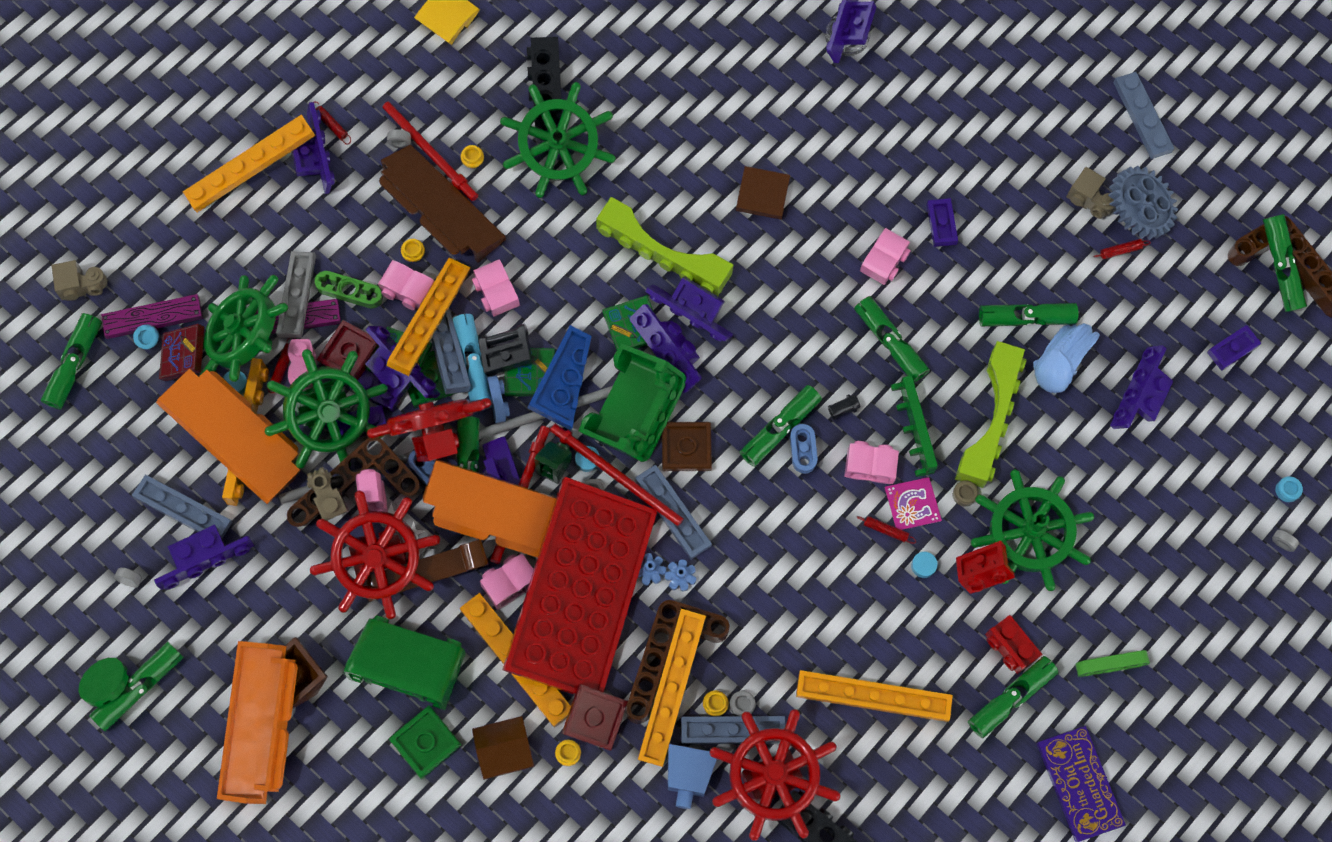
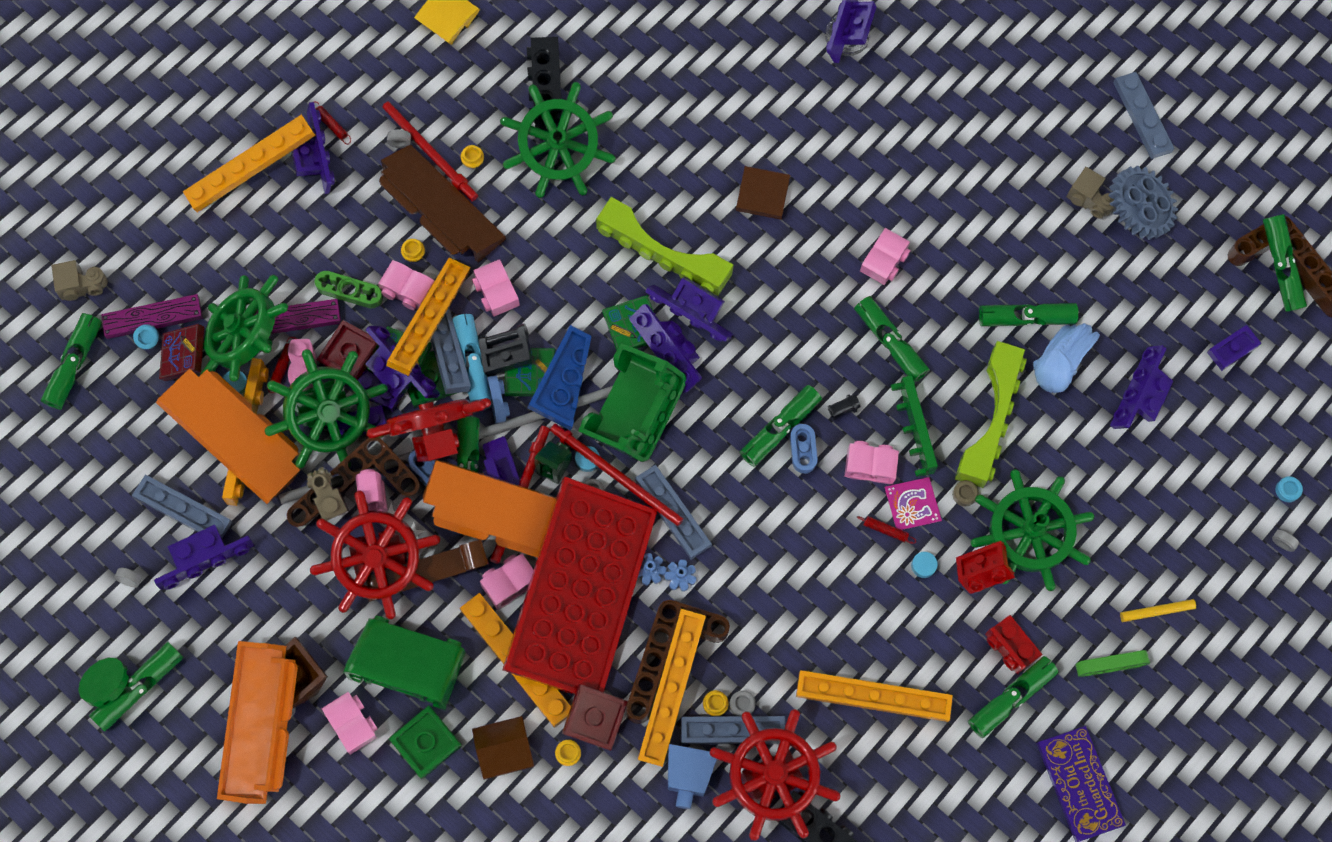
(296, 294): light grey tile -> none
(349, 722): none -> bright pink brick
(686, 446): reddish brown tile -> none
(942, 222): dark purple plate -> none
(1122, 249): red piece -> none
(1158, 610): none -> yellow bar

